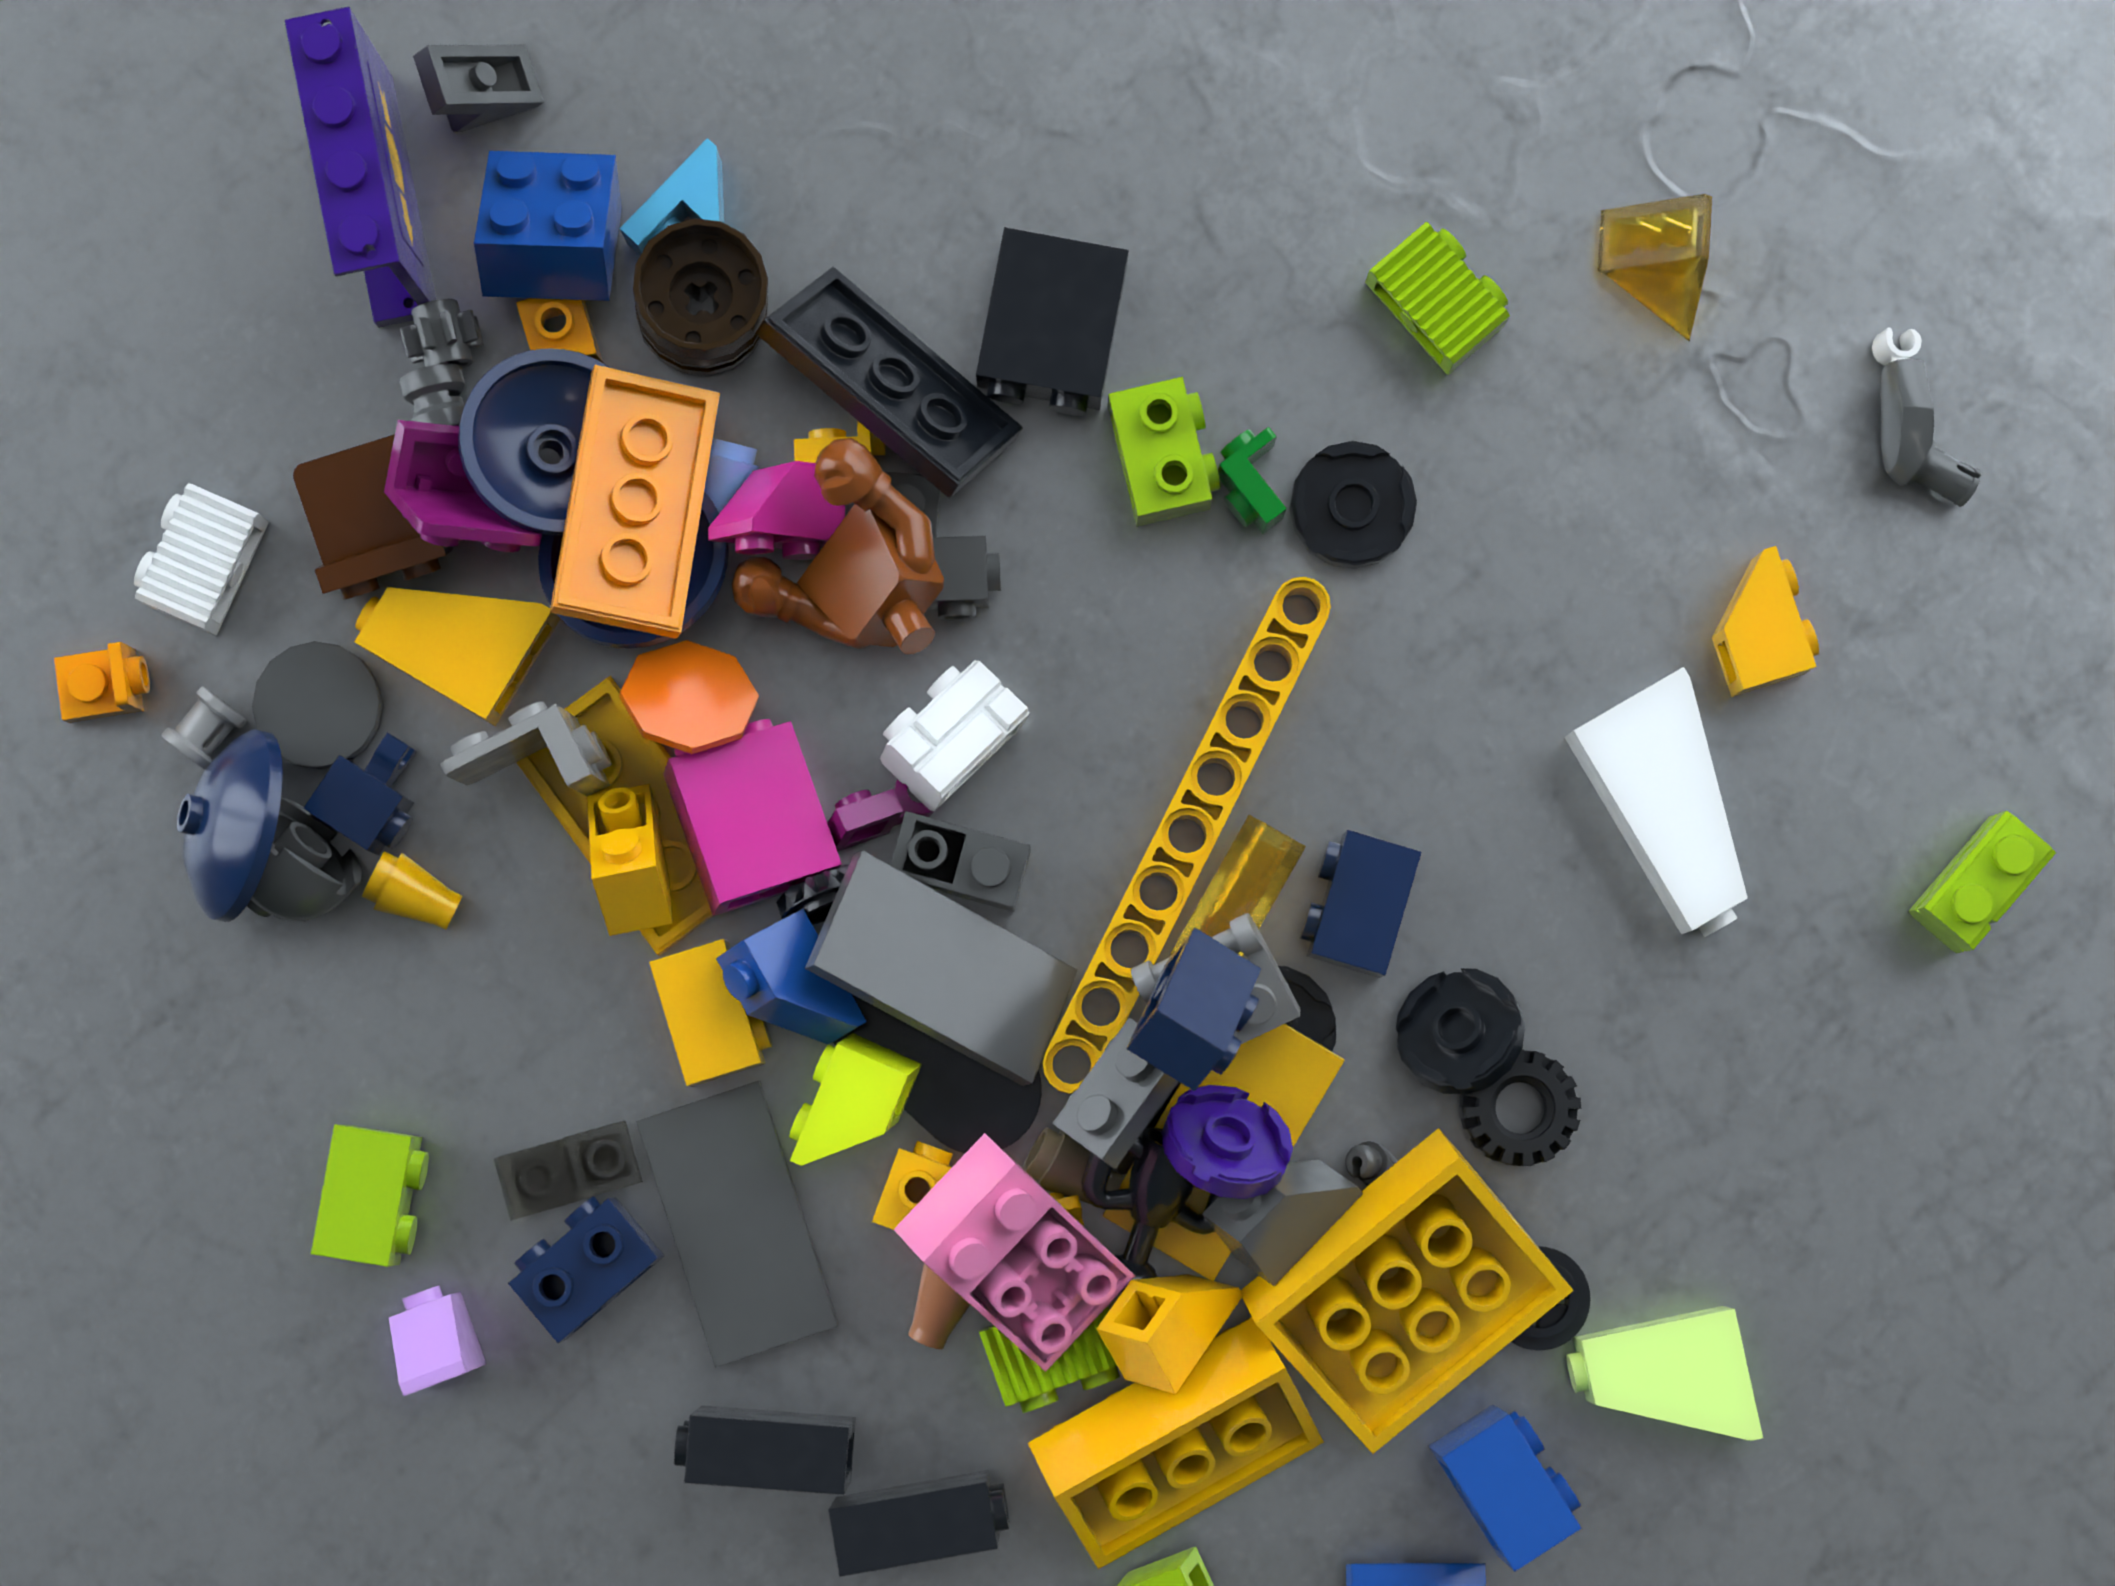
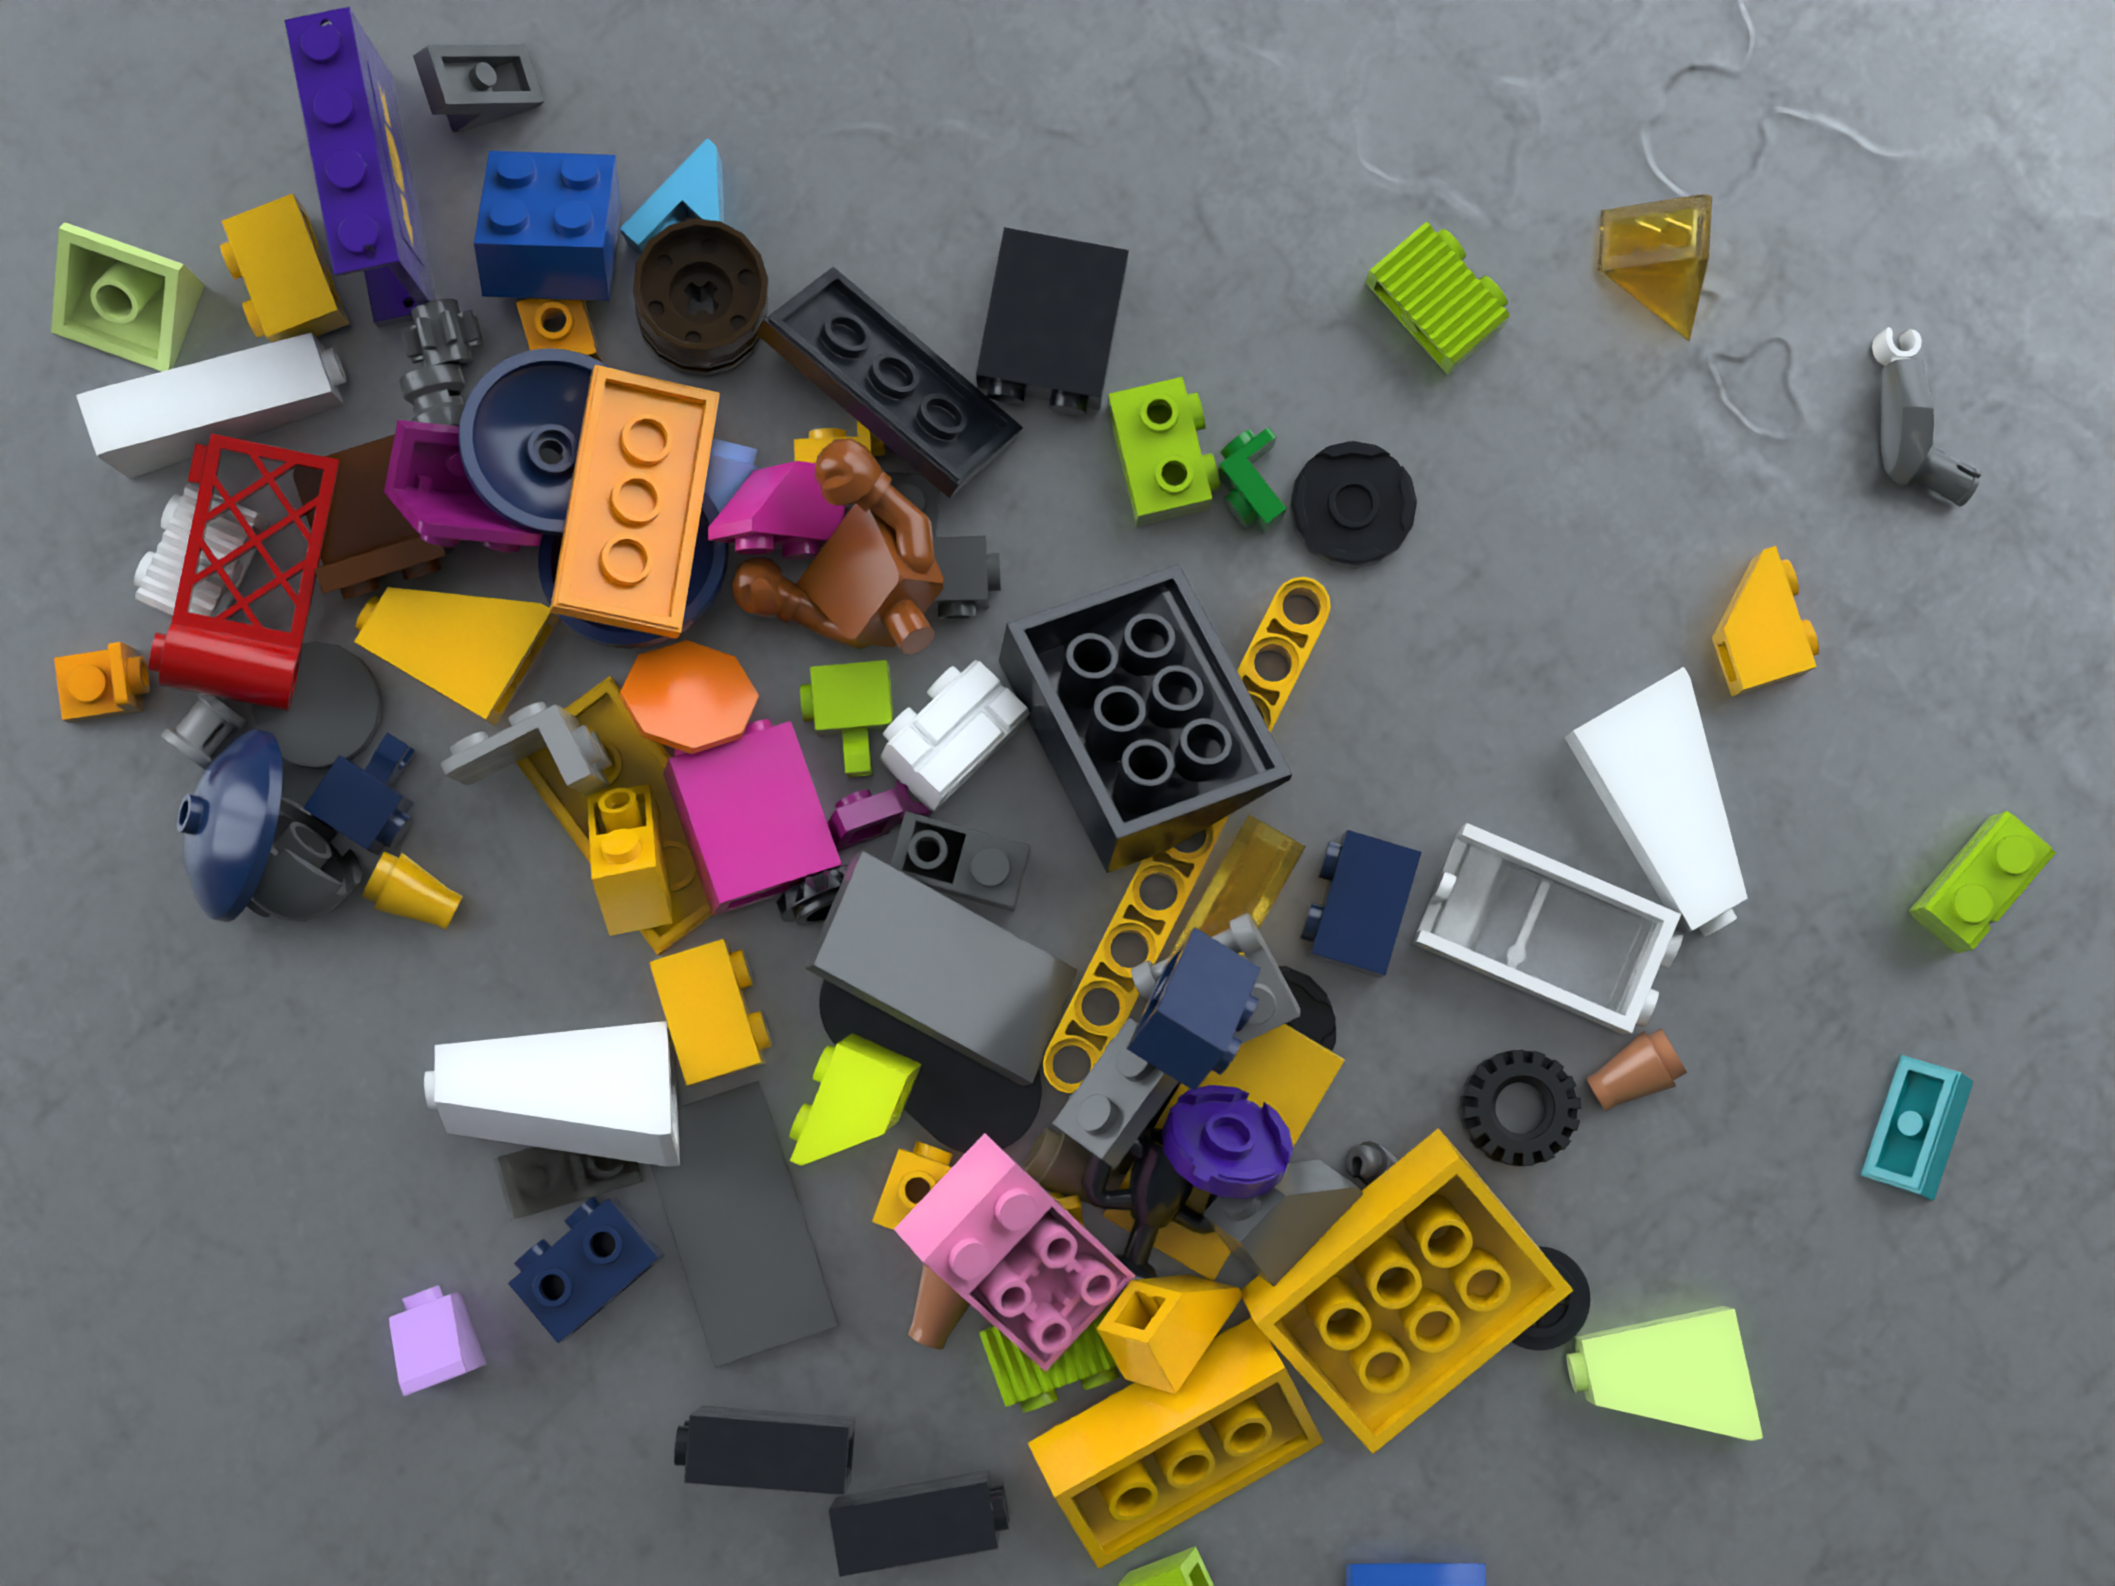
(122, 298): none -> yellowish green slope
(231, 656): none -> red piece
(235, 395): none -> white slope
(282, 271): none -> yellow brick
(369, 1196): lime brick -> none
(565, 1091): none -> white slope
(775, 987): blue slope -> none
(850, 703): none -> lime brick
(1141, 715): none -> black slope
(1460, 1031): black tile -> none
(1505, 1485): blue brick -> none
(1549, 930): none -> clear door
(1637, 1071): none -> nougat cone
(1917, 1127): none -> teal slope

